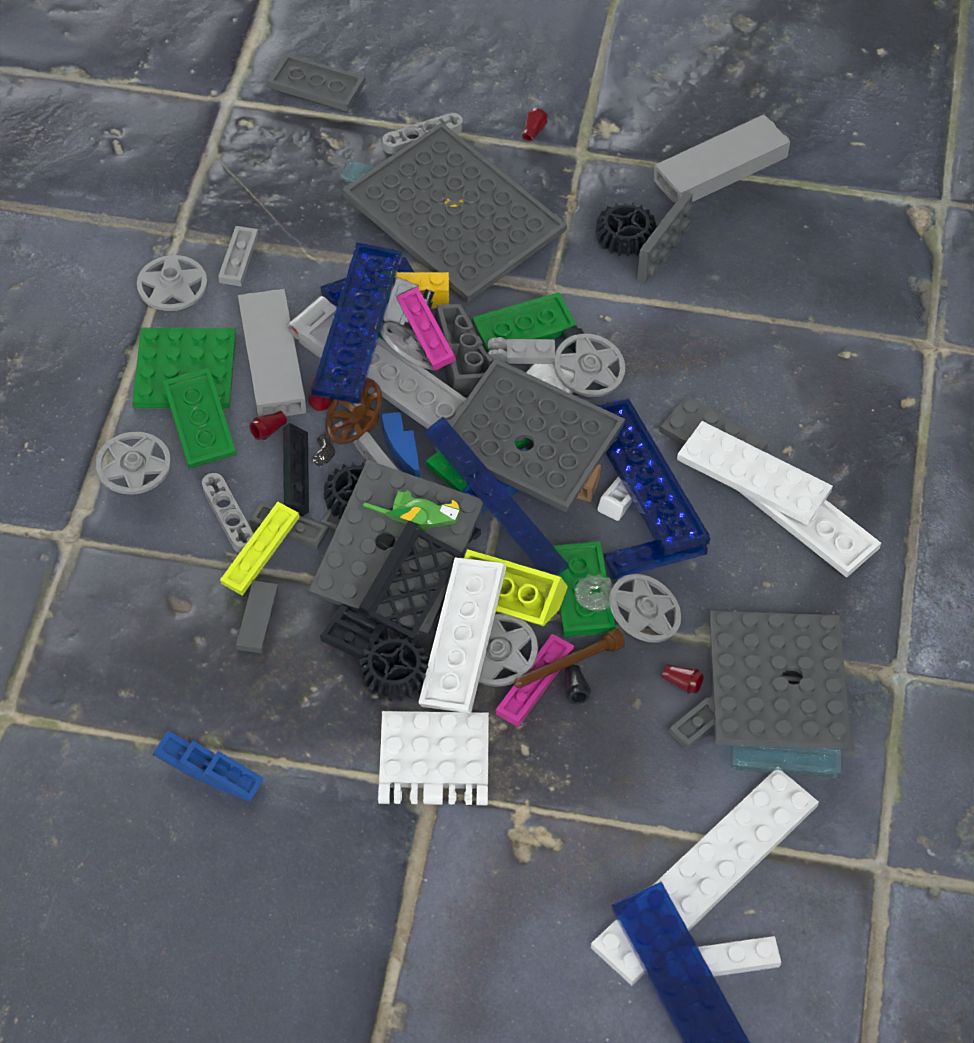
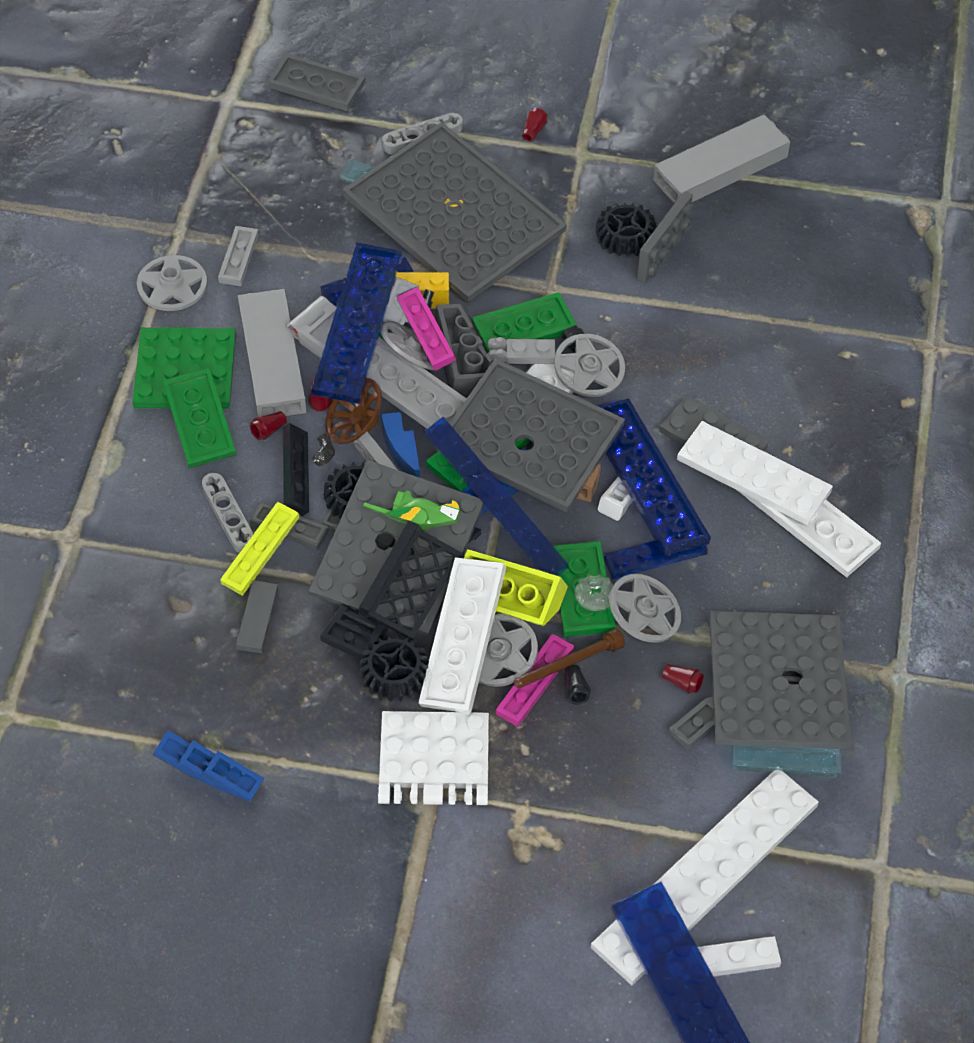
(133, 463): light grey wheel -> none

